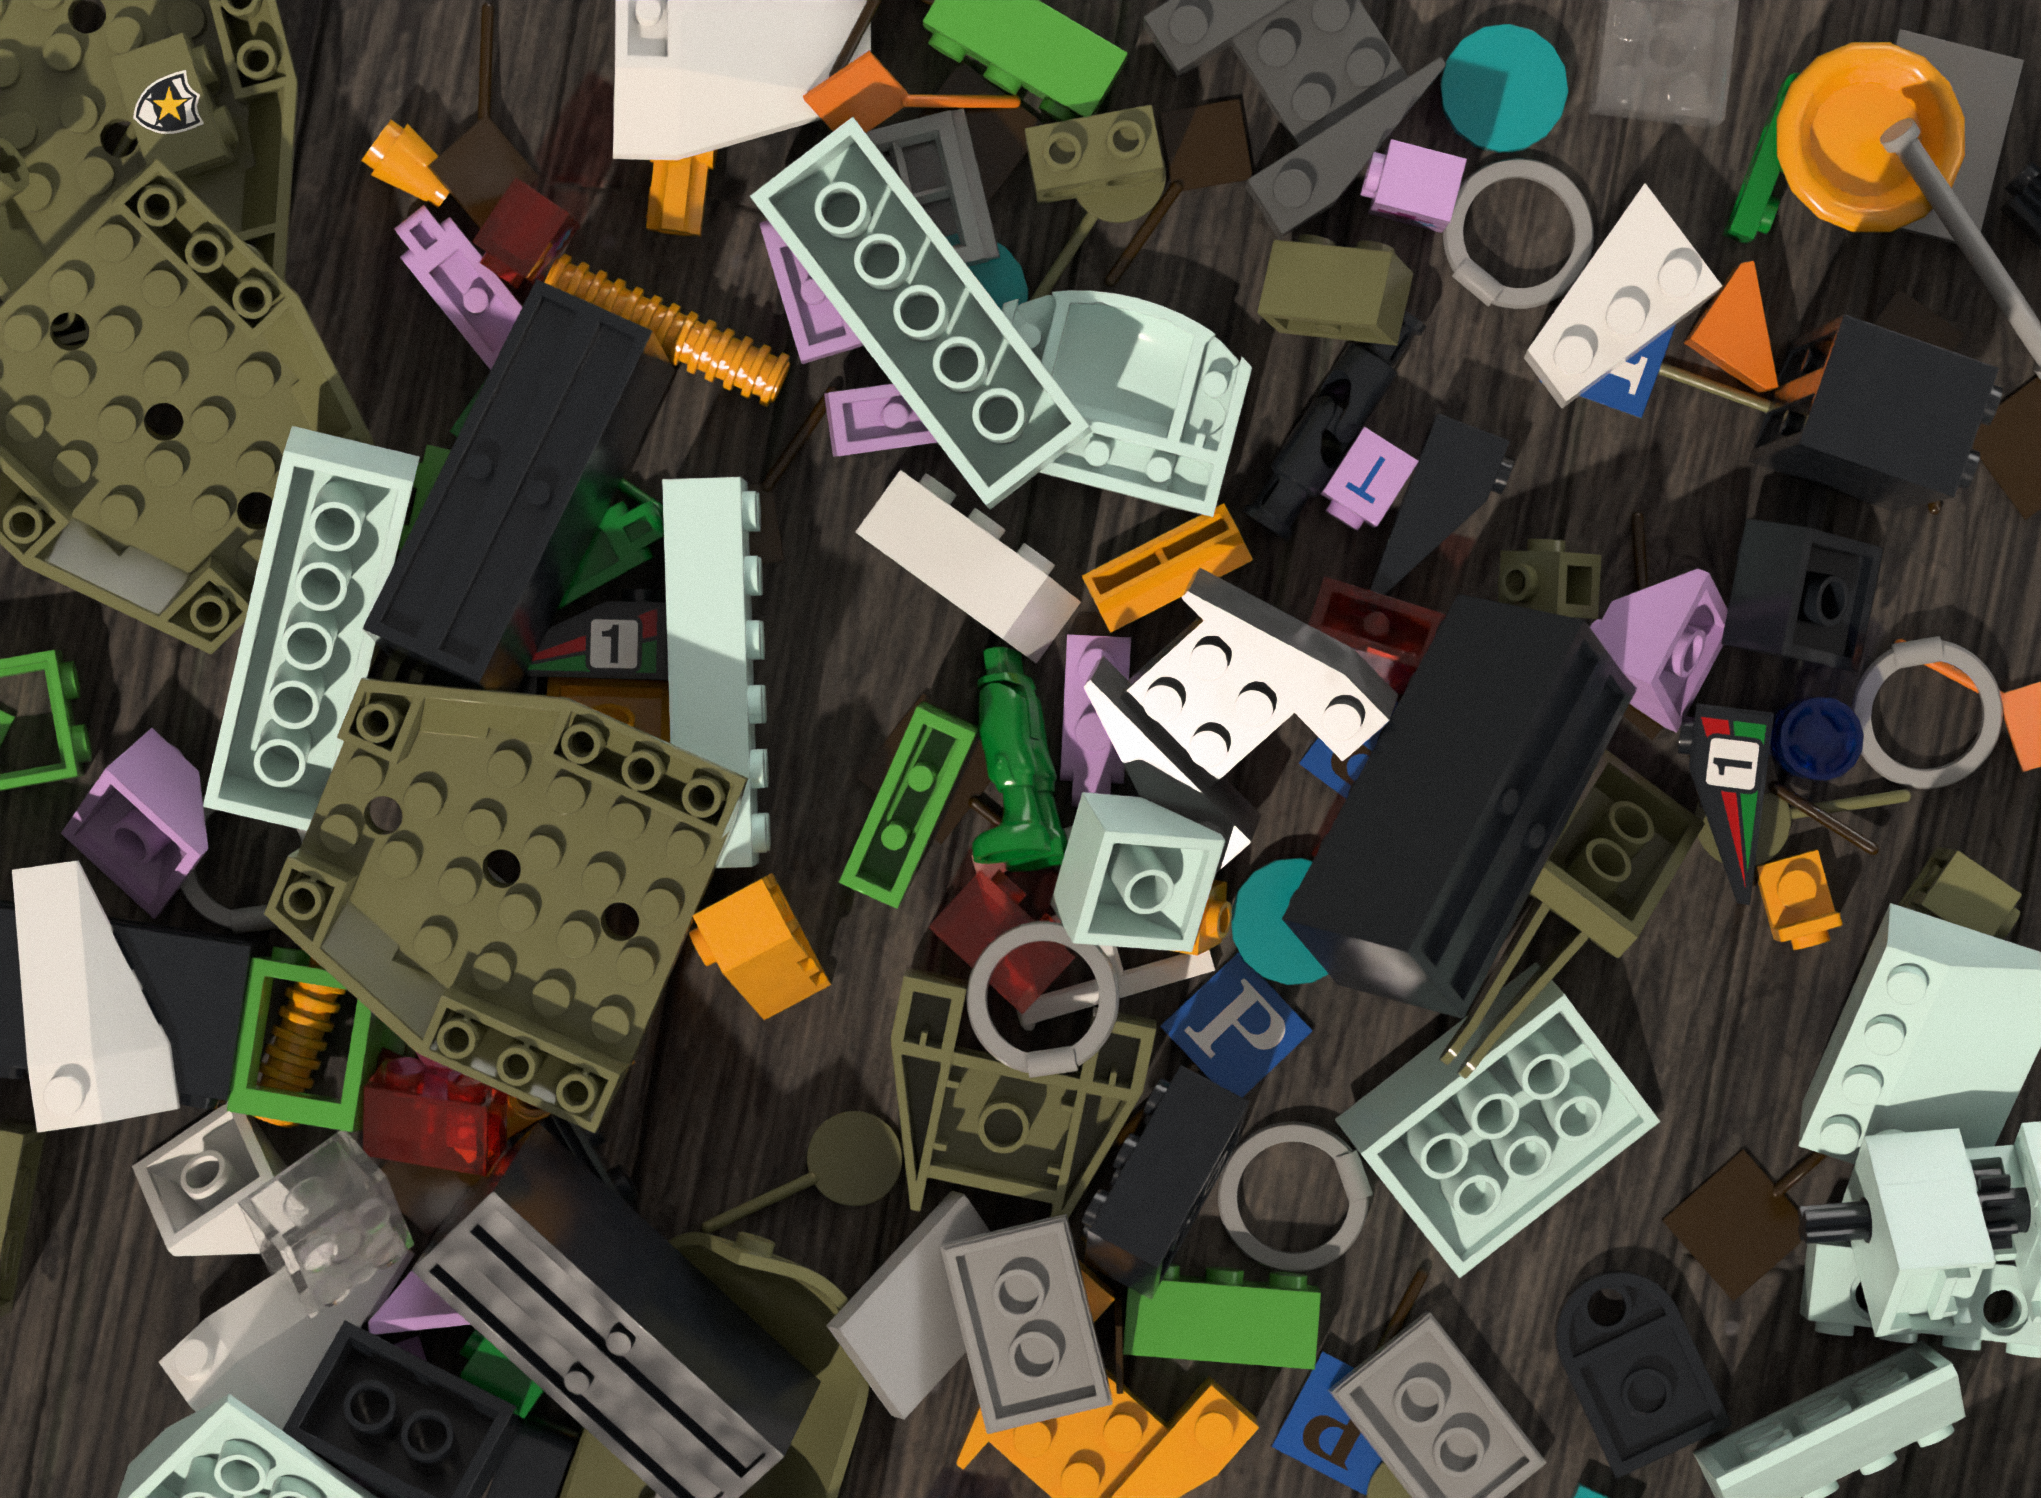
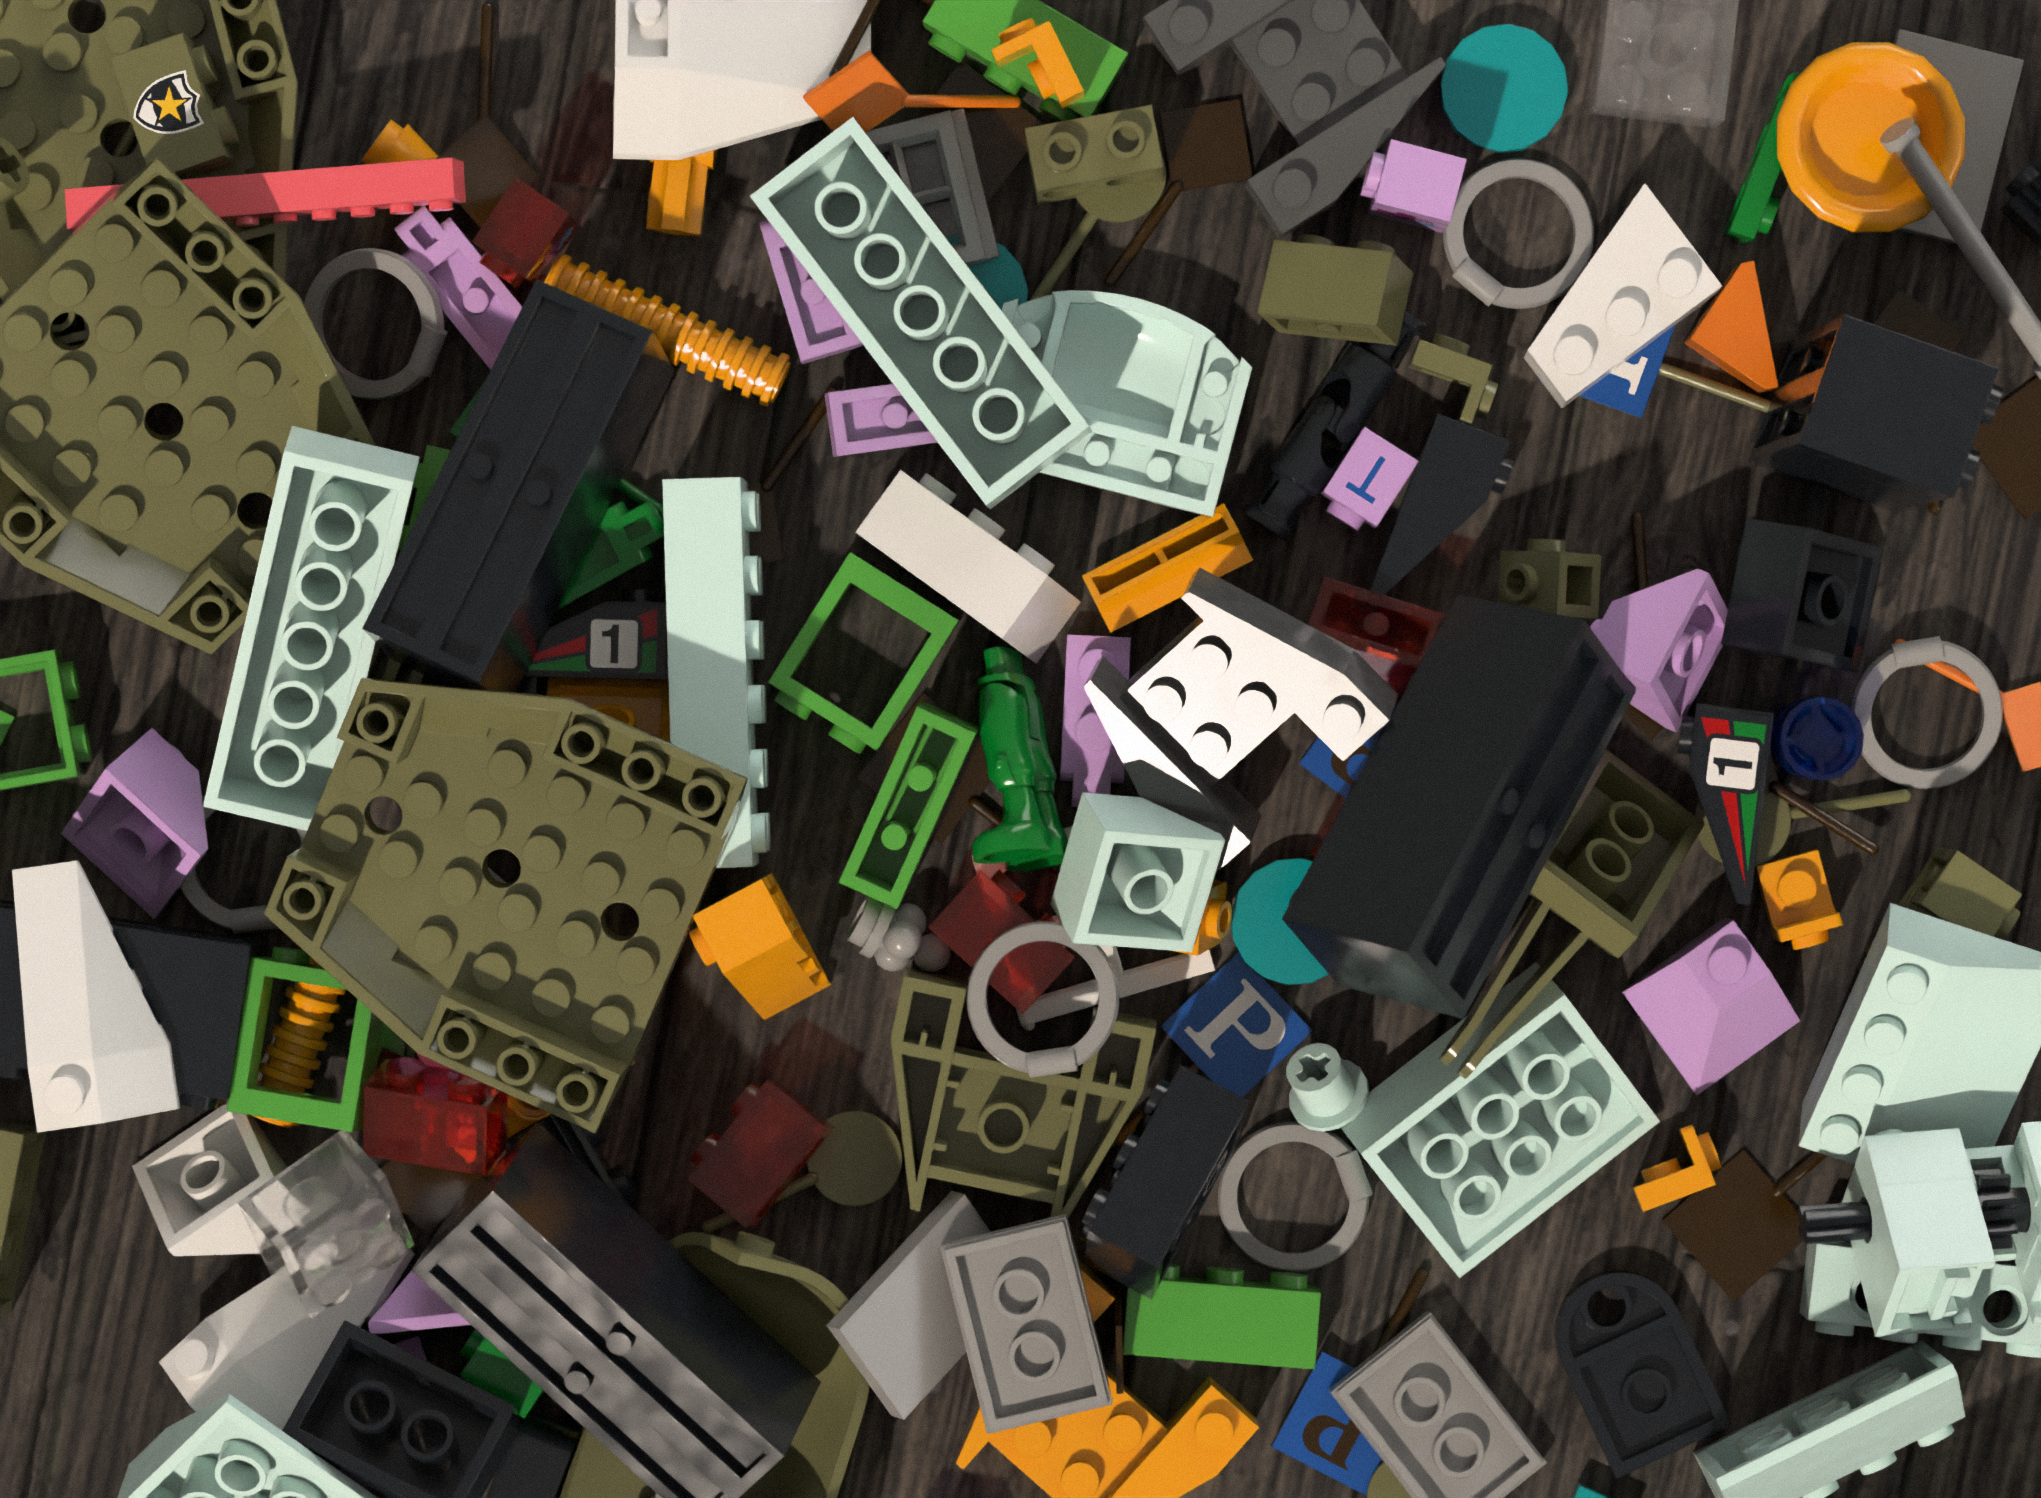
(309, 192): none -> coral piece
(432, 319): none -> light grey piece
(758, 1151): none -> clear red brick
(803, 700): none -> bright green window
(897, 936): none -> light grey piece
(1051, 69): none -> light orange bracket
(1325, 1088): none -> light aqua piece
(1449, 361): none -> olive bracket
(1669, 1182): none -> light orange bracket
(1712, 1004): none -> lavender slope

